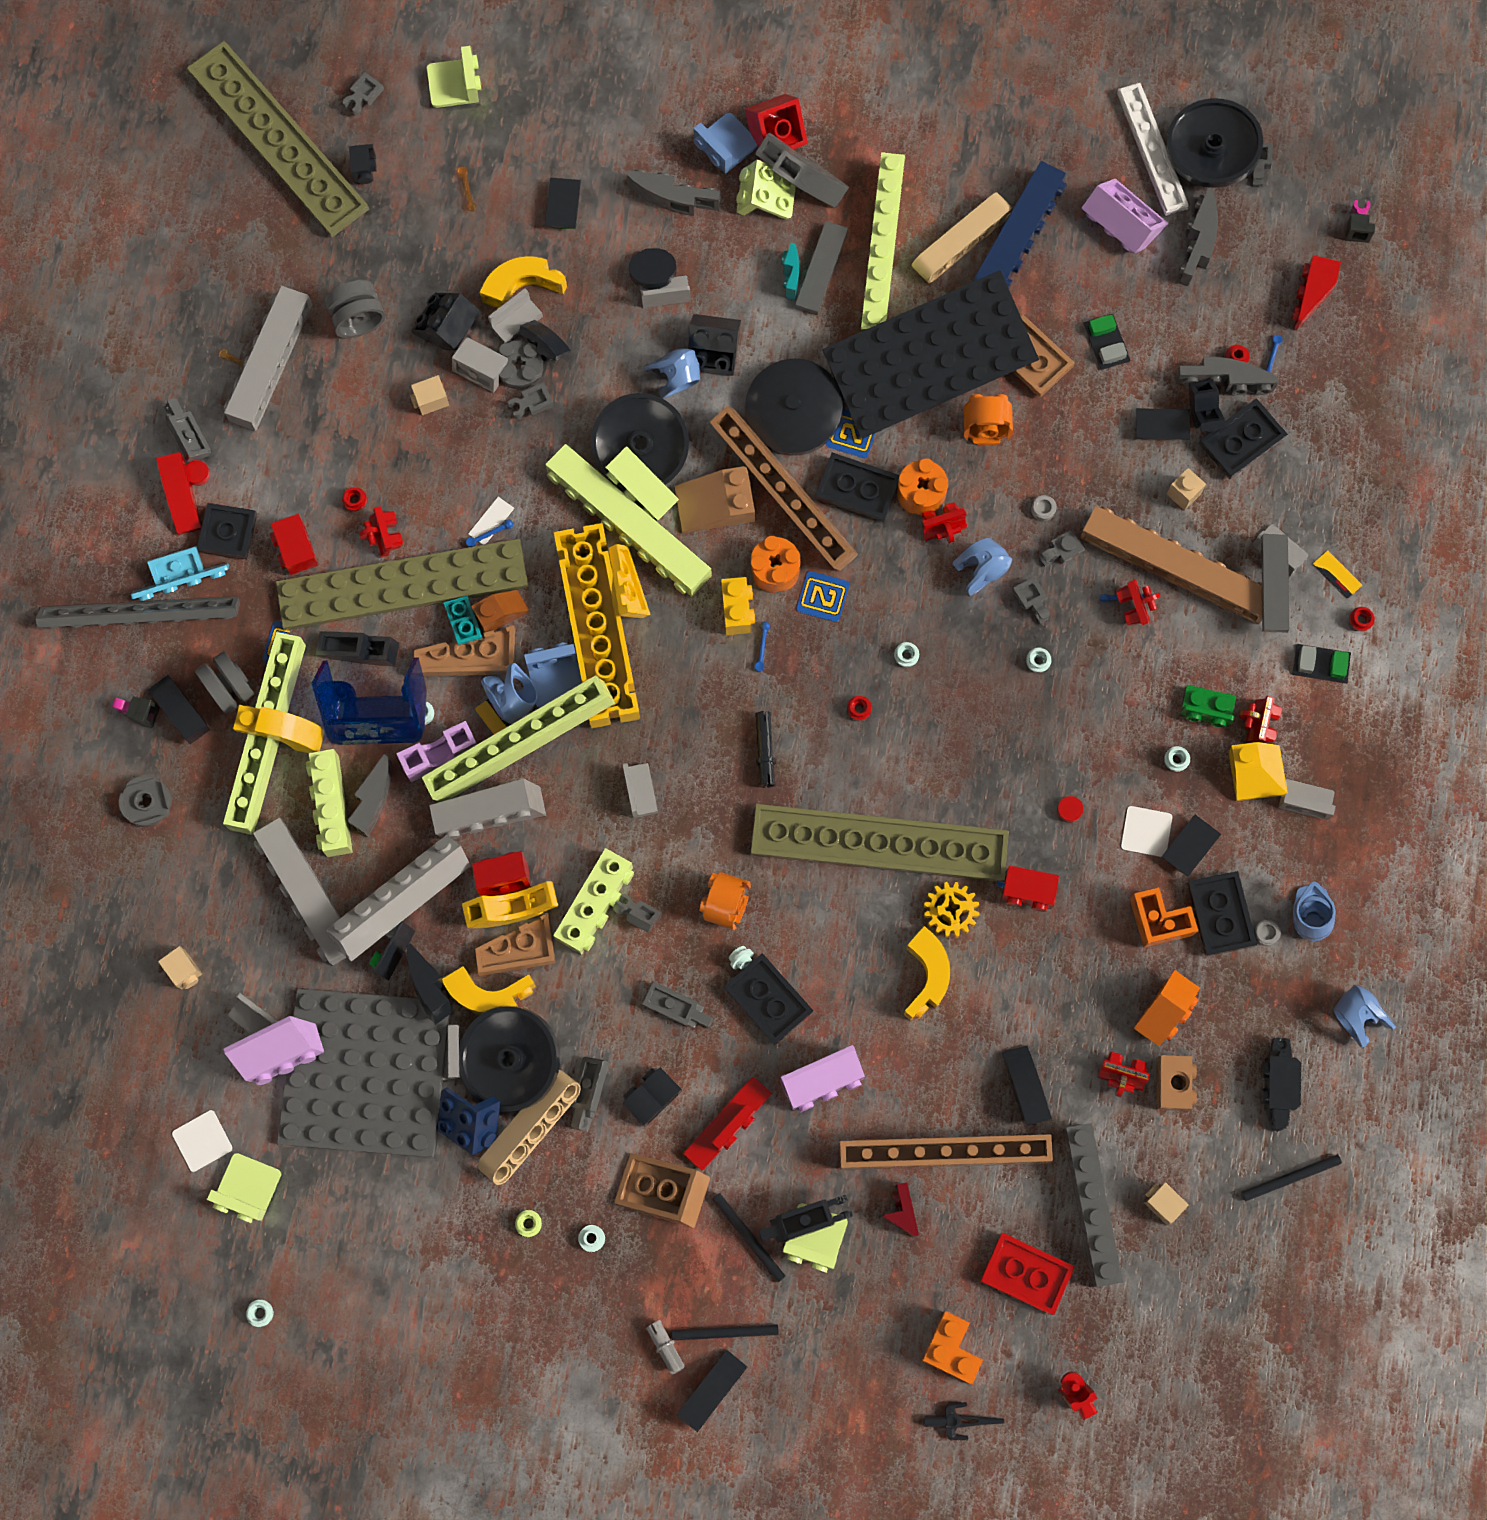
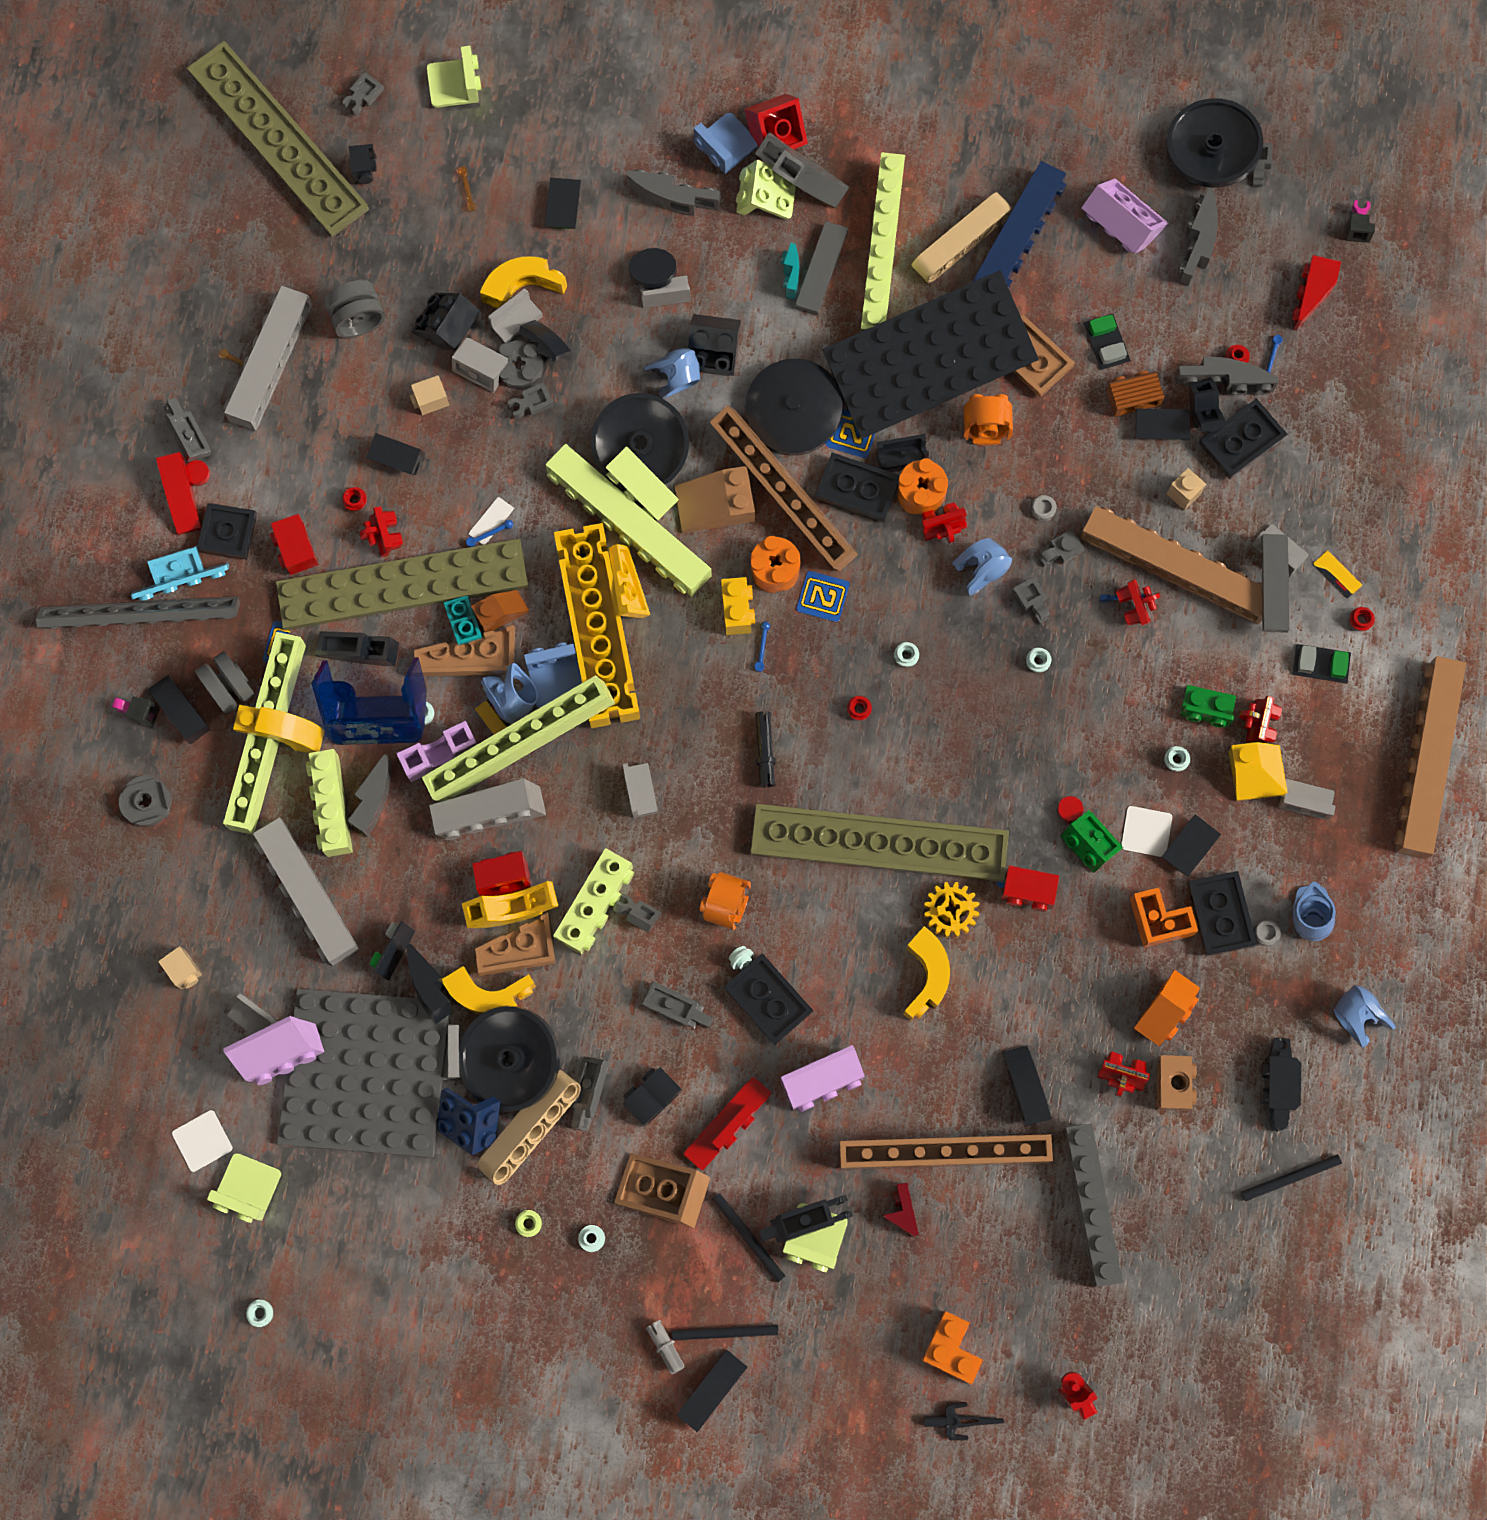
(395, 454): none -> black hinge
(398, 897): light grey brick -> none
(898, 453): none -> black hinge
(1027, 1274): red plate -> none
(1091, 841): none -> green bracket
(1135, 392): none -> dark orange brick
(1152, 149): white tile -> none
(1165, 1202): tan brick -> none
(1431, 757): none -> medium nougat brick

